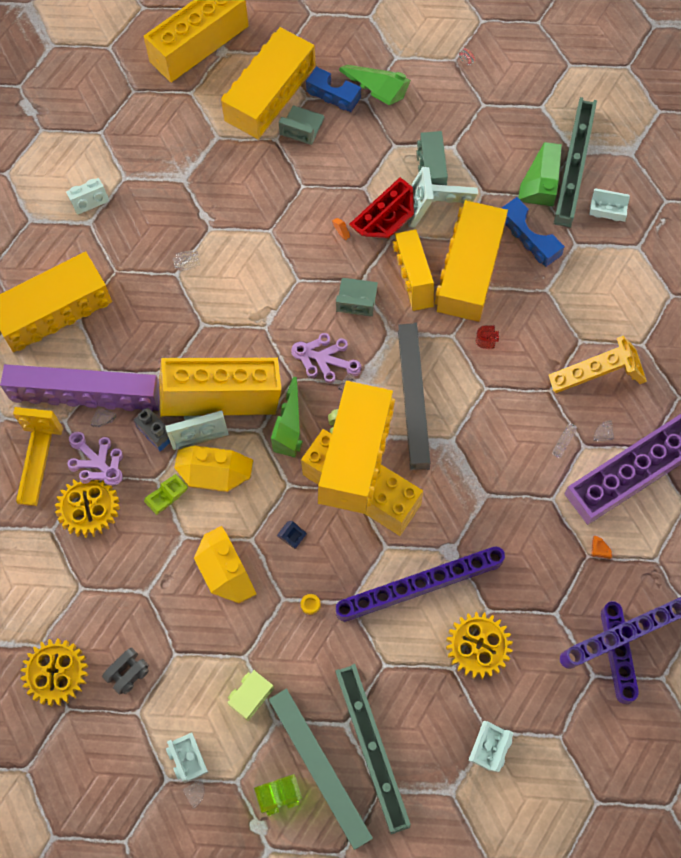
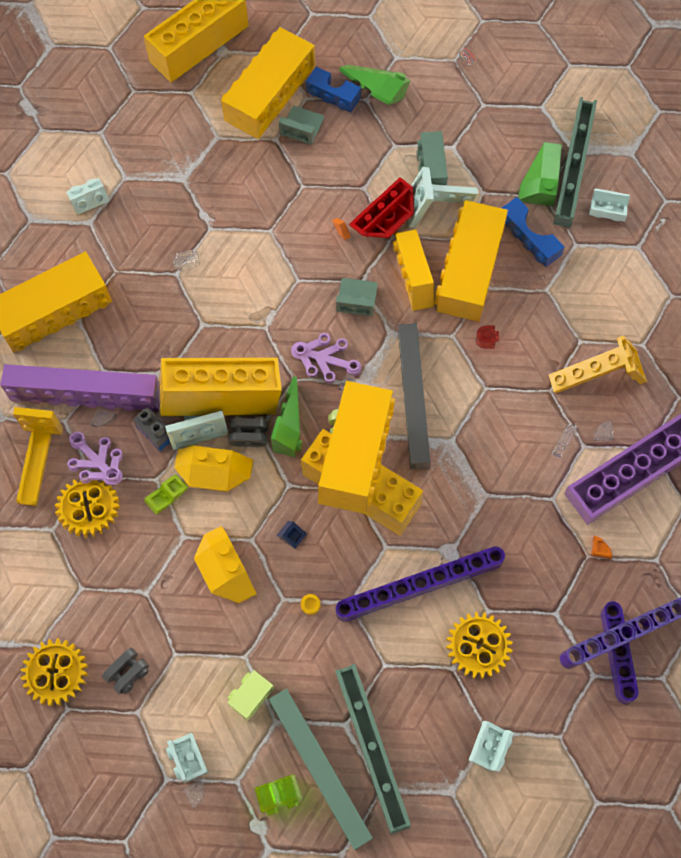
(253, 432): none -> dark grey brick

